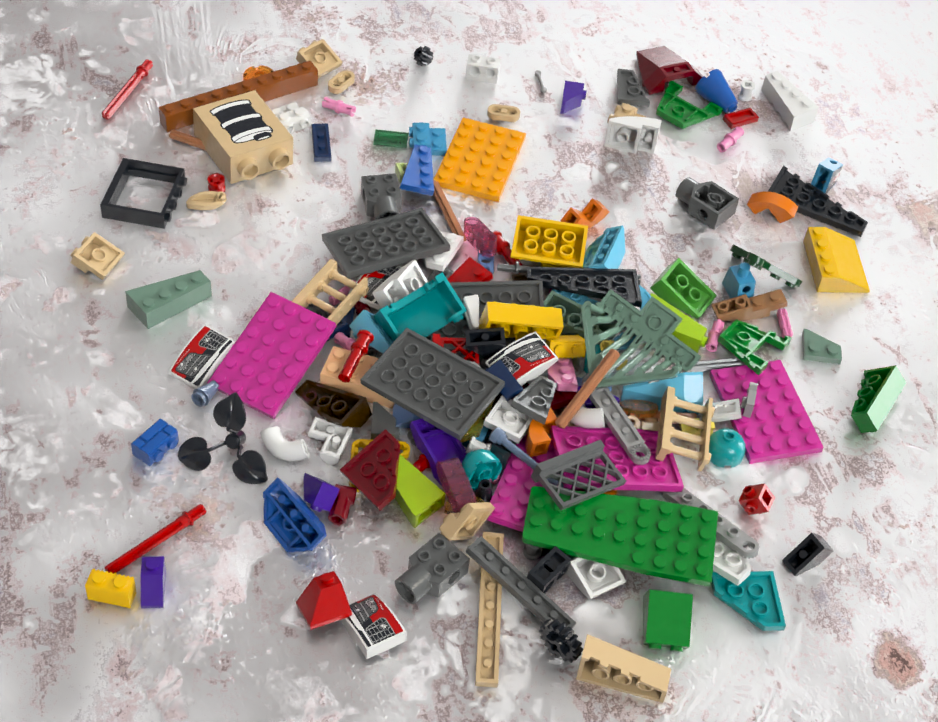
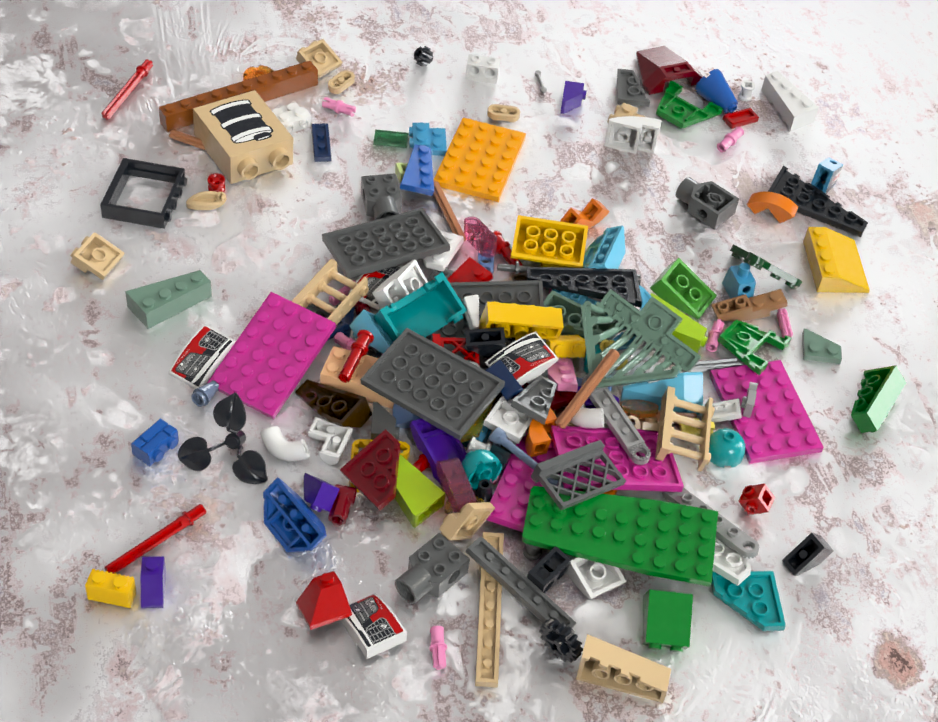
(438, 647): none -> bright pink axle

